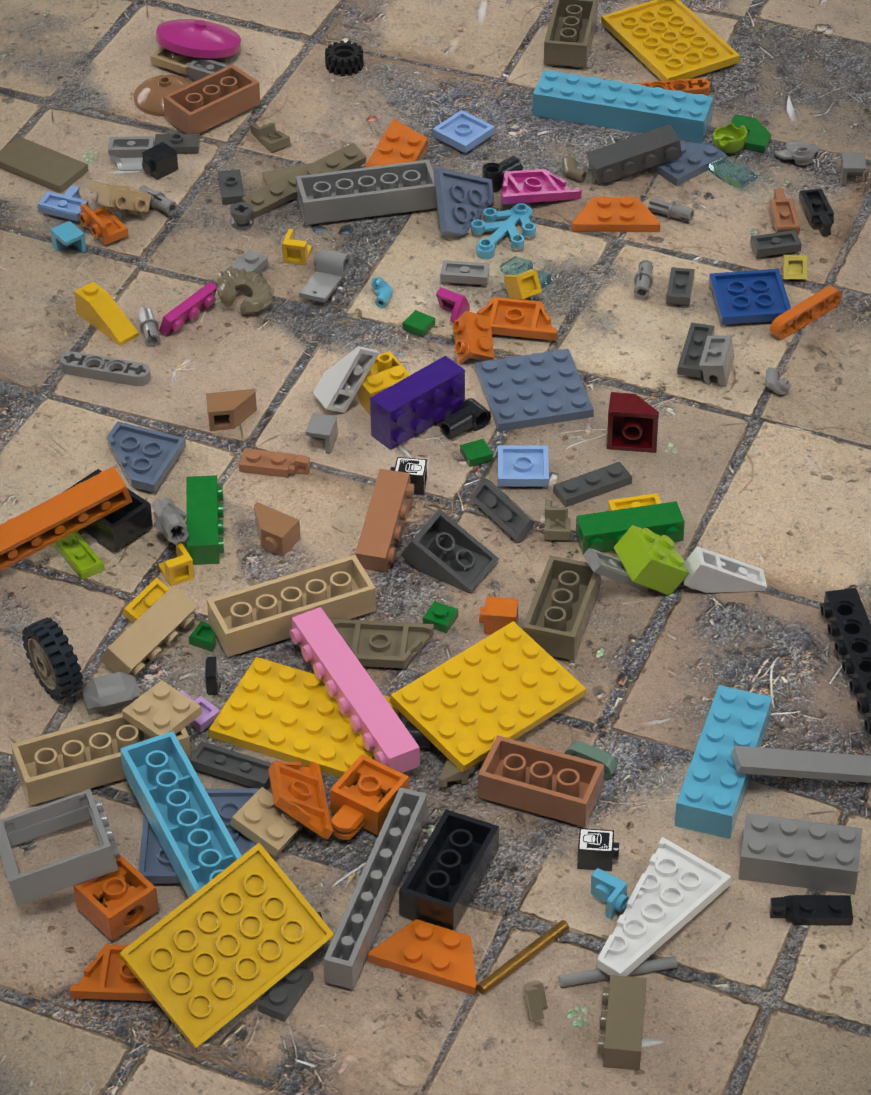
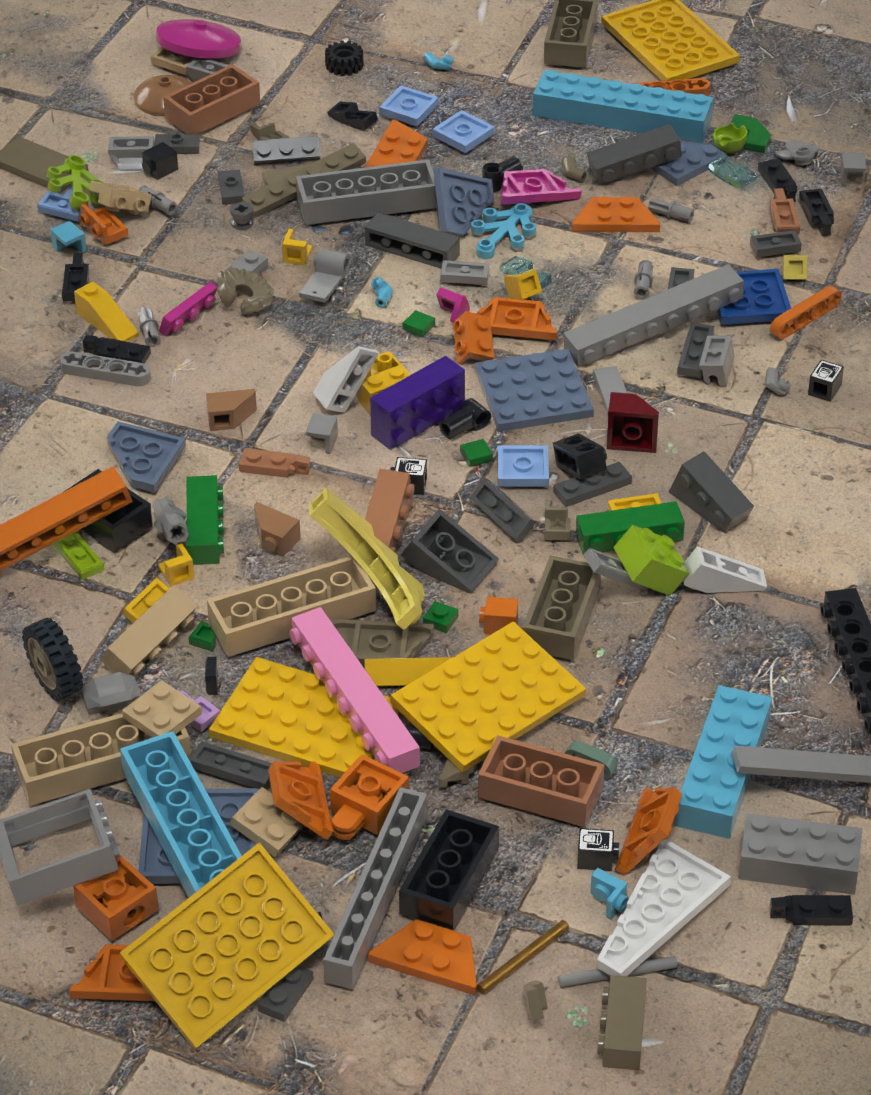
(75, 276): none -> black hinge
(76, 167): none -> lime plant
(116, 349): none -> black hinge
(286, 150): none -> plate
(350, 115): none -> black slope
(356, 535): none -> light yellow arch
(400, 670): none -> yellow tile
(409, 105): none -> light blue plate
(411, 240): none -> dark grey brick
(436, 63): none -> medium azure arm
(580, 456): none -> black brick
(608, 381): none -> light grey tile
(649, 825): none -> orange wing
(654, 315): none -> light grey brick
(710, 493): none -> dark grey wedge
(778, 177): none -> black hinge
(825, 380): none -> black brick

